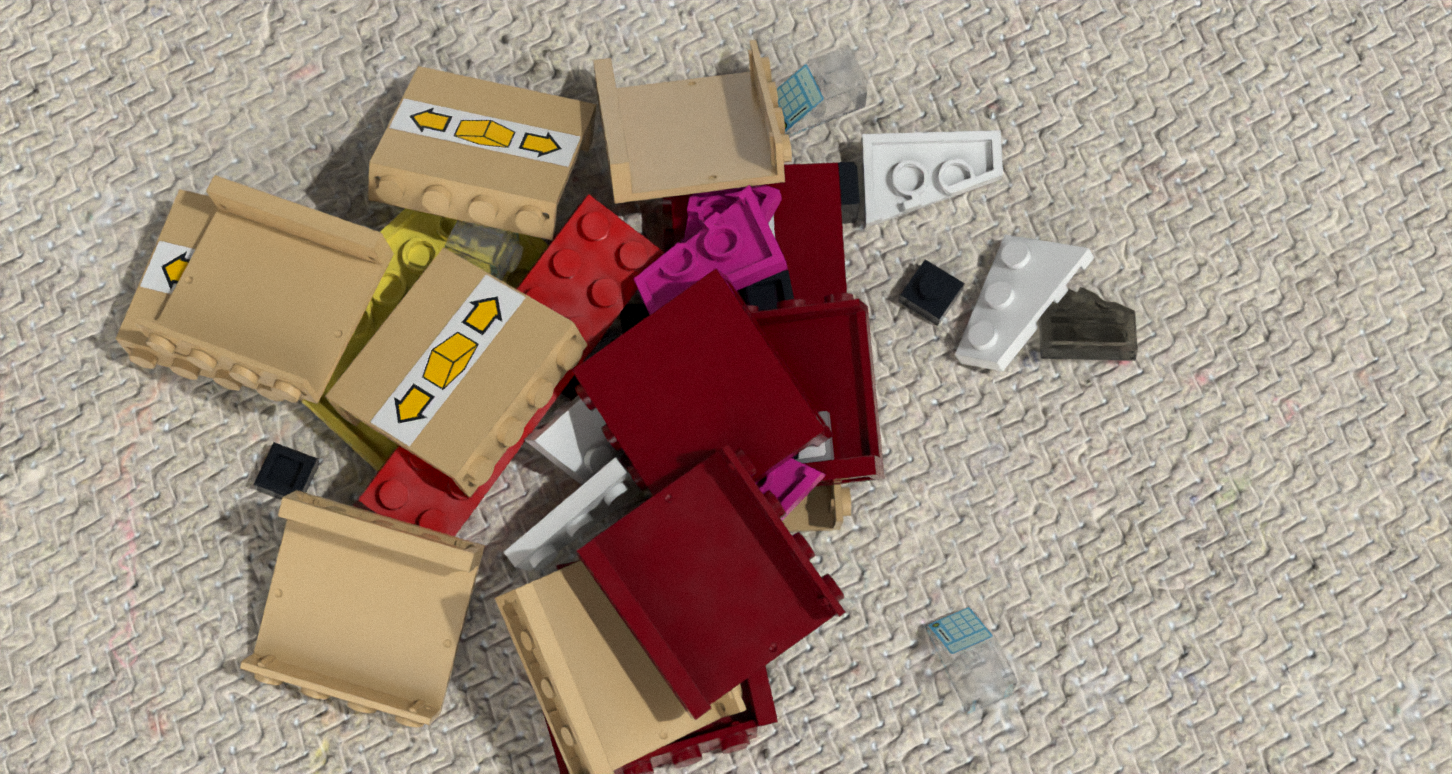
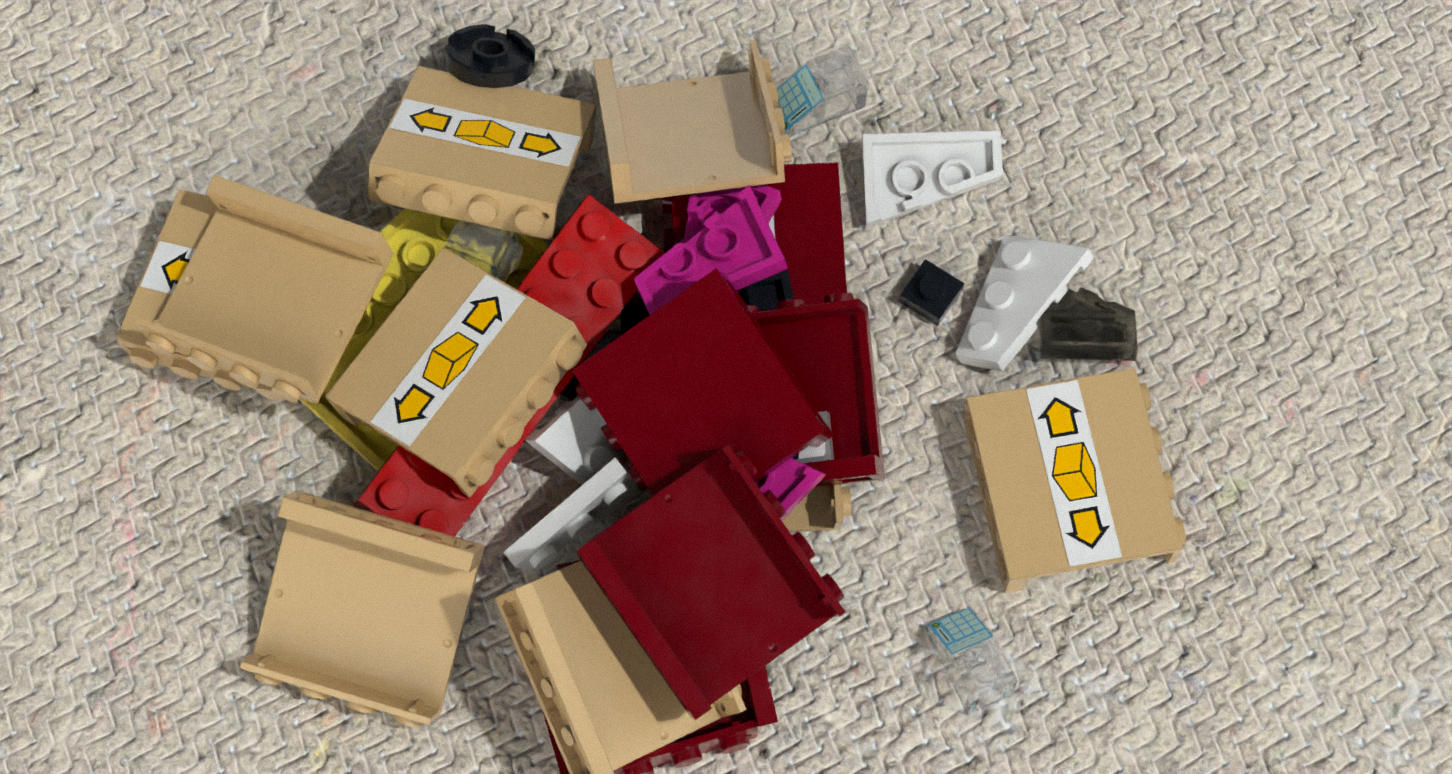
(285, 471): black tile -> none
(489, 57): none -> black tile
(849, 191): black tile -> none
(1072, 476): none -> tan panel

